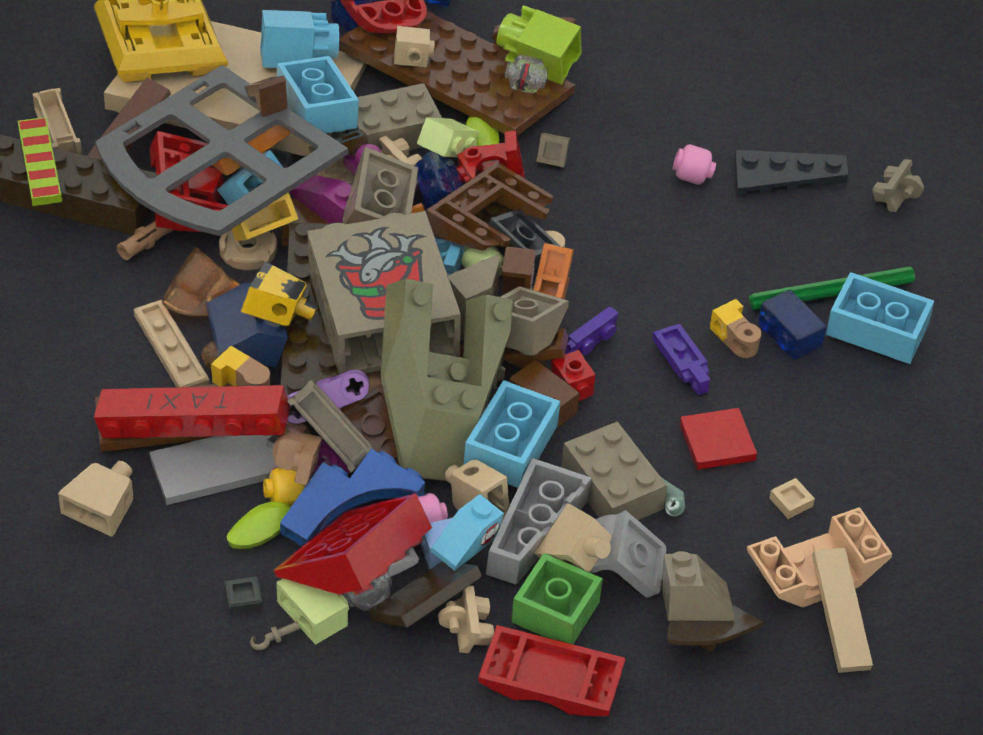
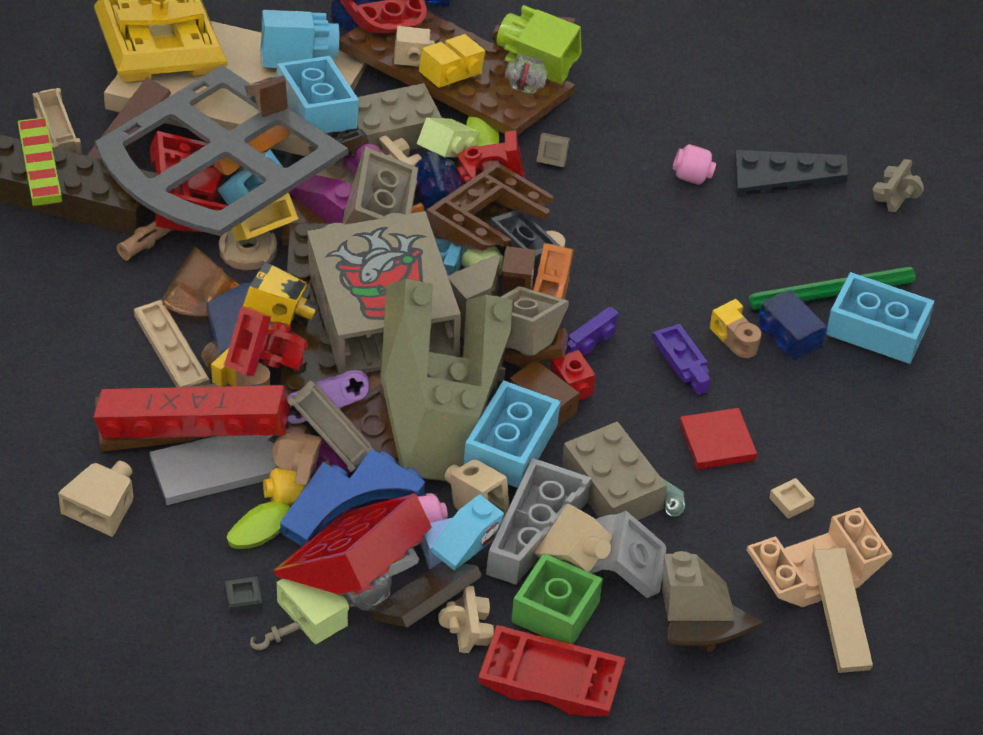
(258, 340): none -> red tile
(451, 61): none -> yellow piece

